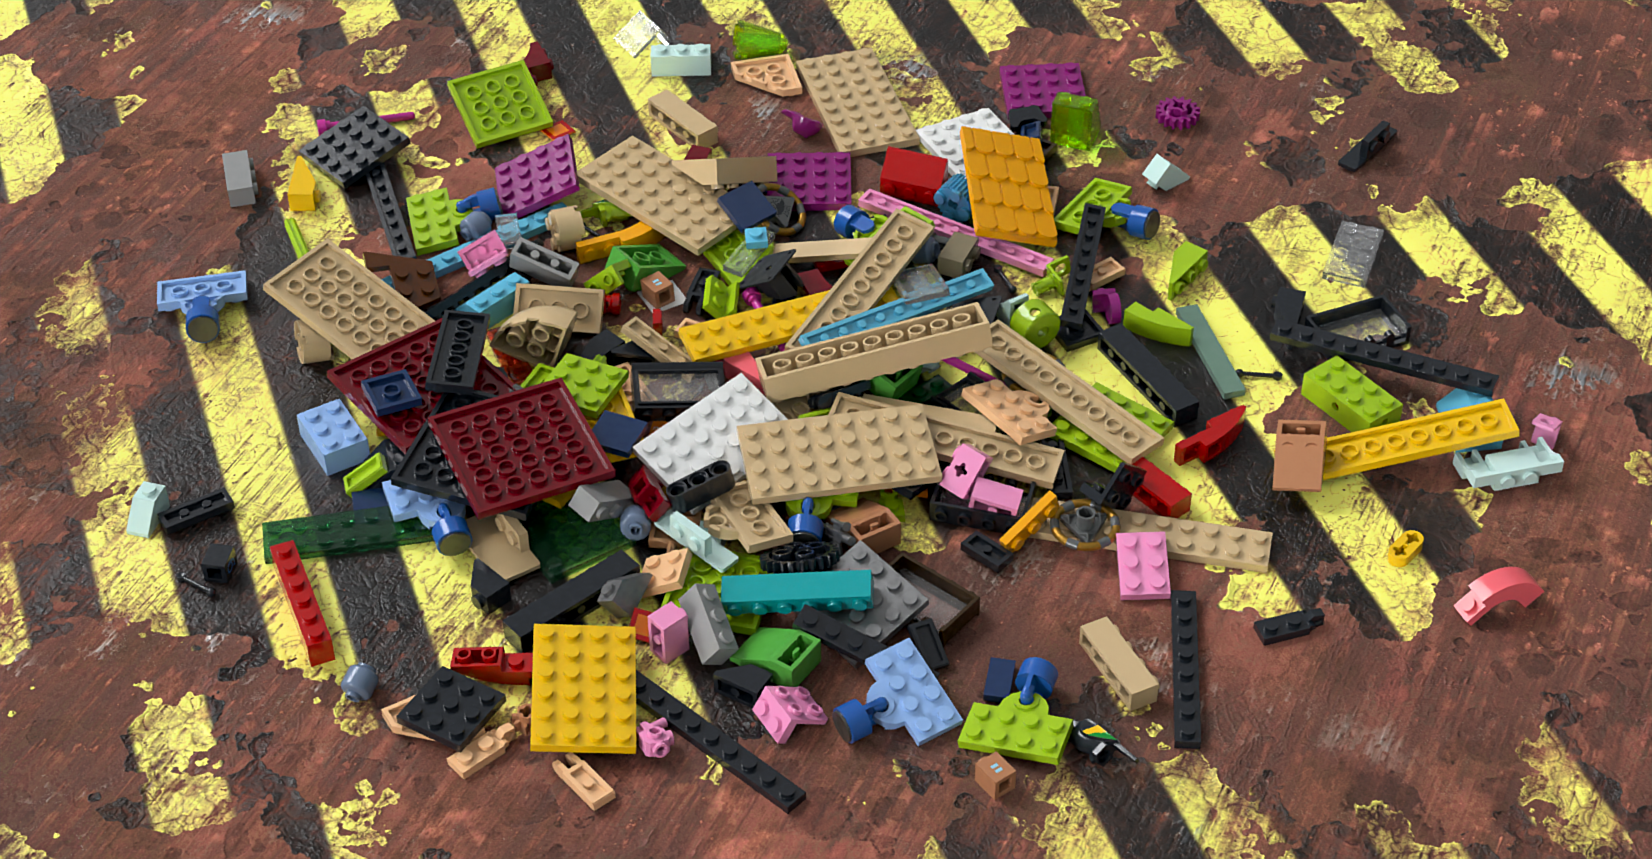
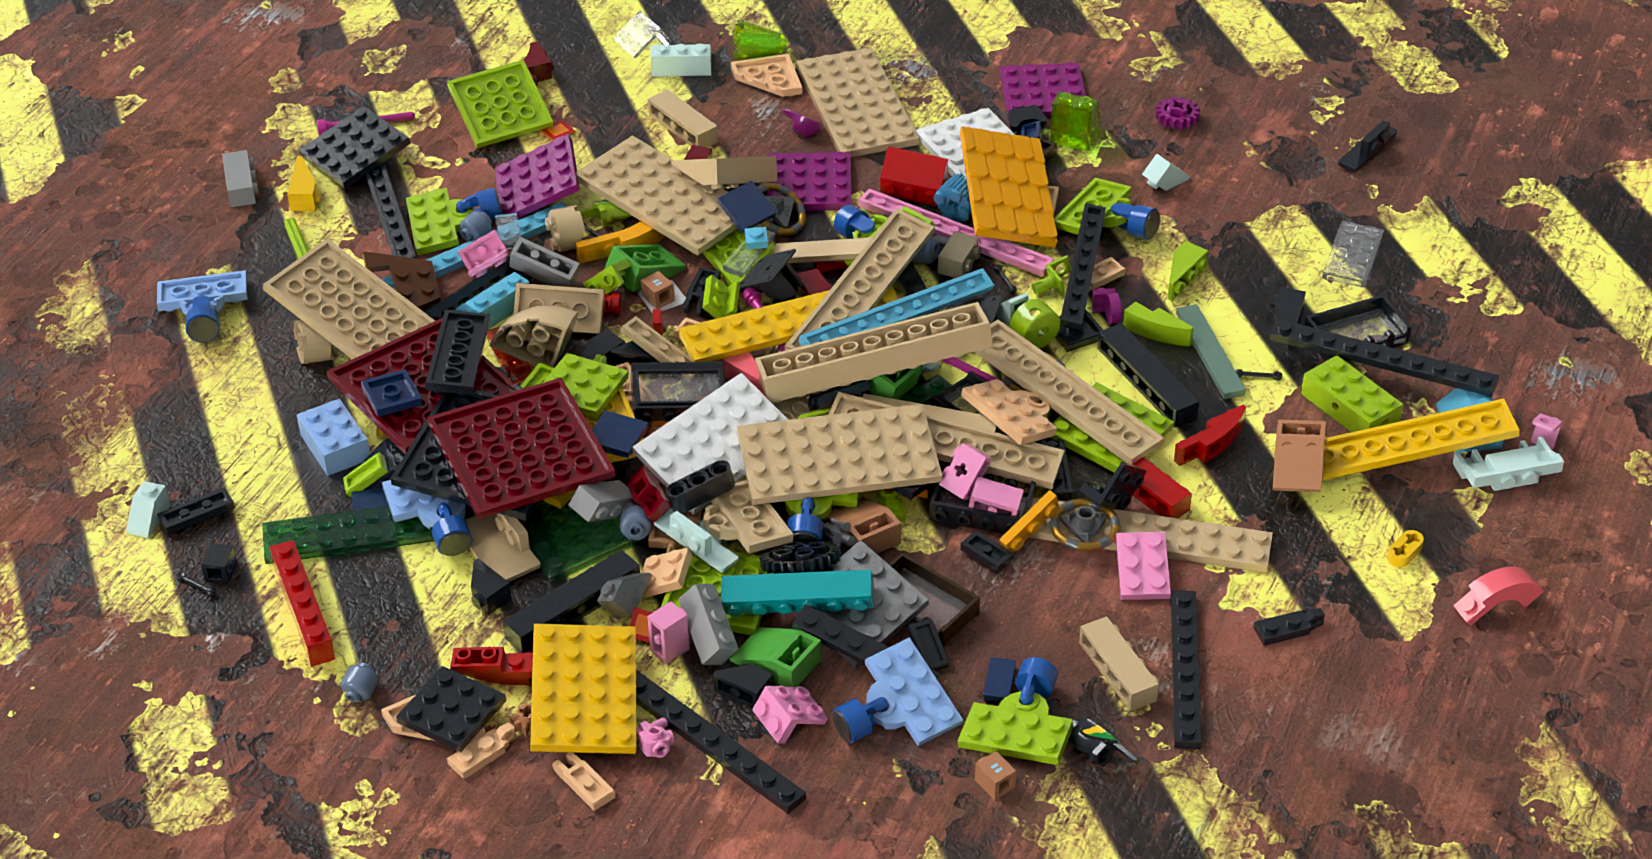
(920, 284): clear tile -> none

